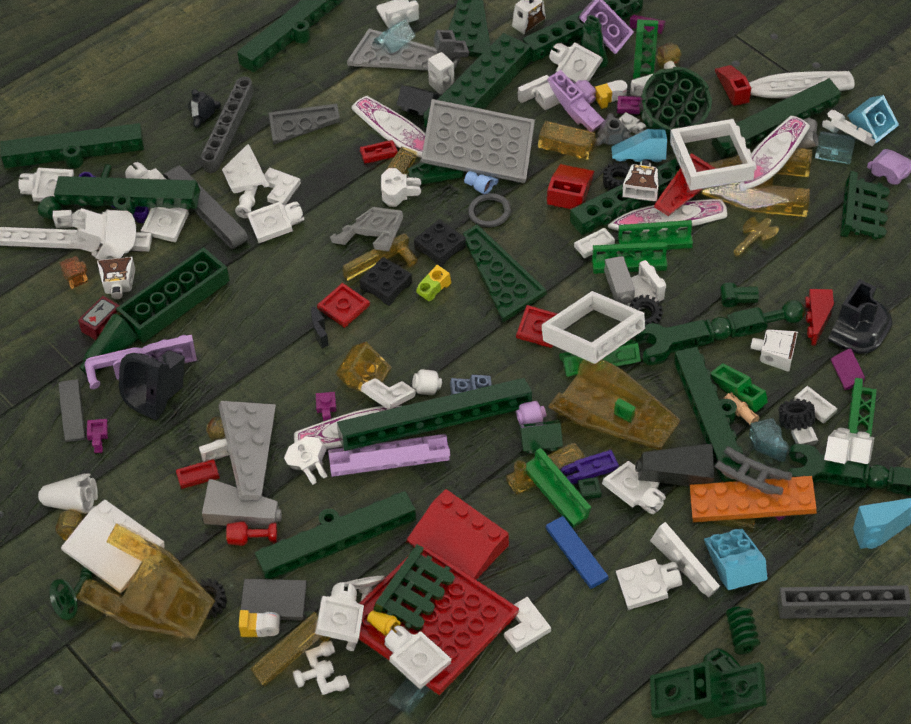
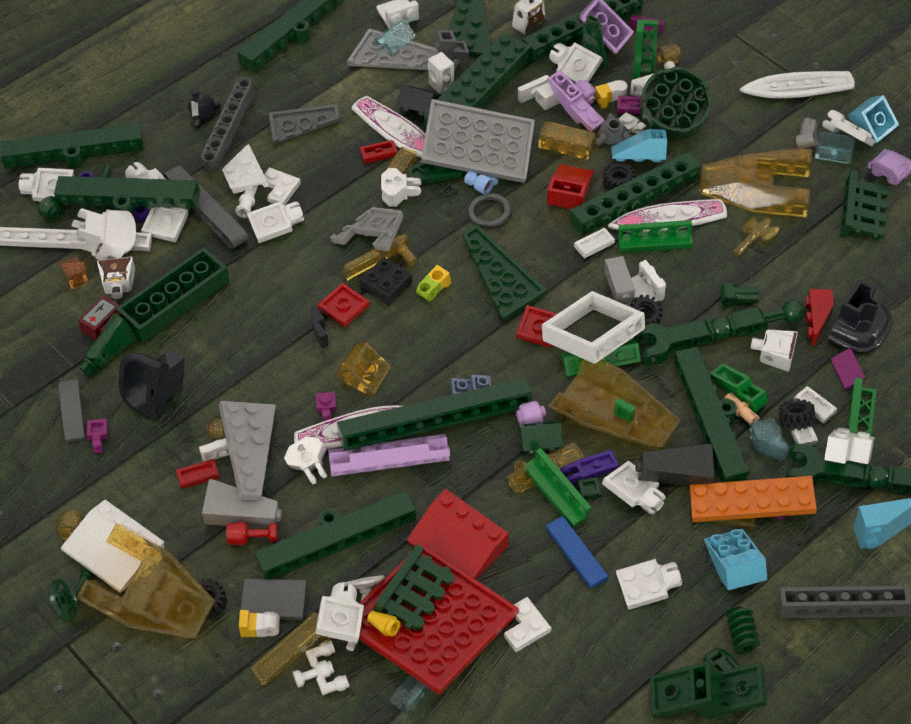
(64, 218): white plate -> none
(71, 494): white cone -> none
(182, 345): lavender plate -> none
(388, 396): white plate -> none
(415, 656): white plate -> none
(426, 382): white head -> none
(439, 242): black brick -> none
(632, 259): green fence -> none
(641, 182): torso -> none
(677, 552): white wing -> none
(678, 191): red wing -> none
(718, 176): white window -> none
(734, 84): red slope -> none
(747, 463): dark grey piece -> none
(760, 125): dark green hinge -> none
(776, 150): white piece -> none

